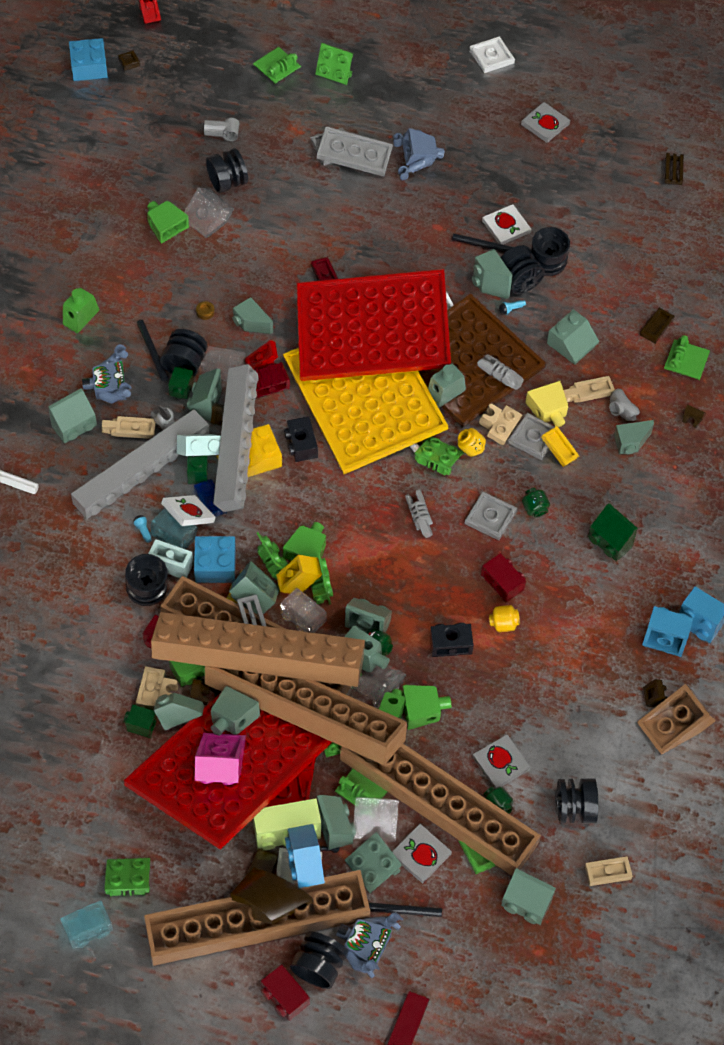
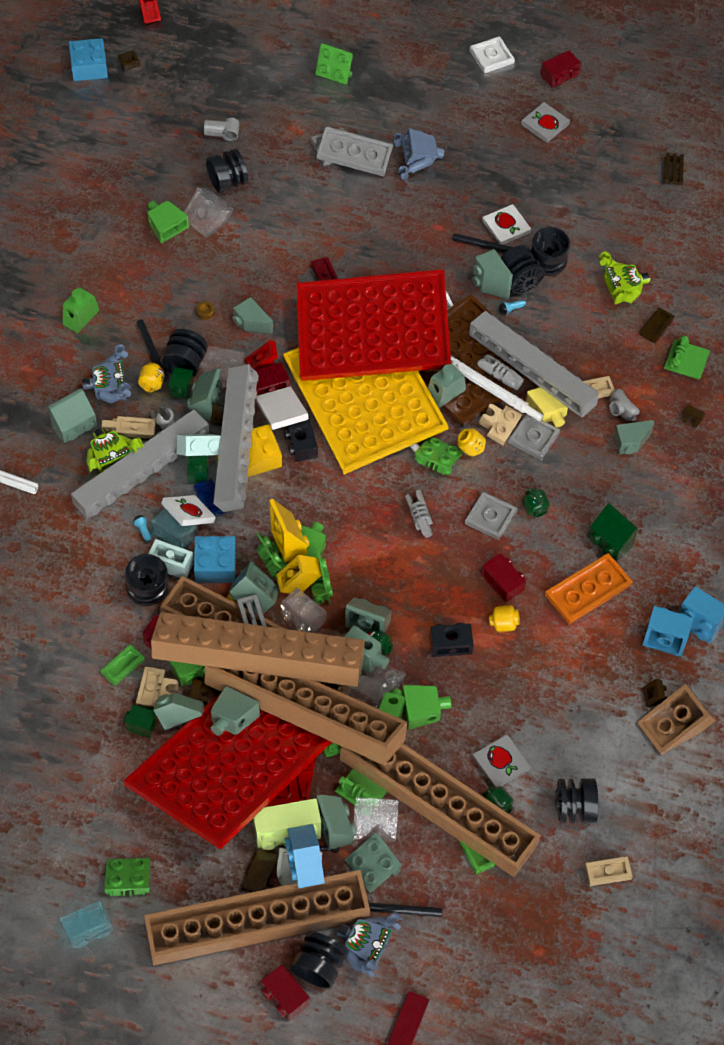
(109, 449): none -> lime torso
(122, 665): none -> bright green tile
(151, 377): none -> yellow head
(219, 758): dark pink slope -> none
(269, 896): dark brown slope -> none
(277, 64): bright green hinge -> none
(281, 408): none -> white tile
(287, 532): none -> yellow slope
(421, 853): light grey tile -> none
(496, 390): none -> white axle
(528, 897): sand green slope -> none
(534, 364): none -> light grey brick
(560, 68): none -> dark red brick
(560, 446): yellow tile -> none
(572, 337): sand green slope -> none
(588, 588): none -> orange plate
(622, 279): none -> lime torso

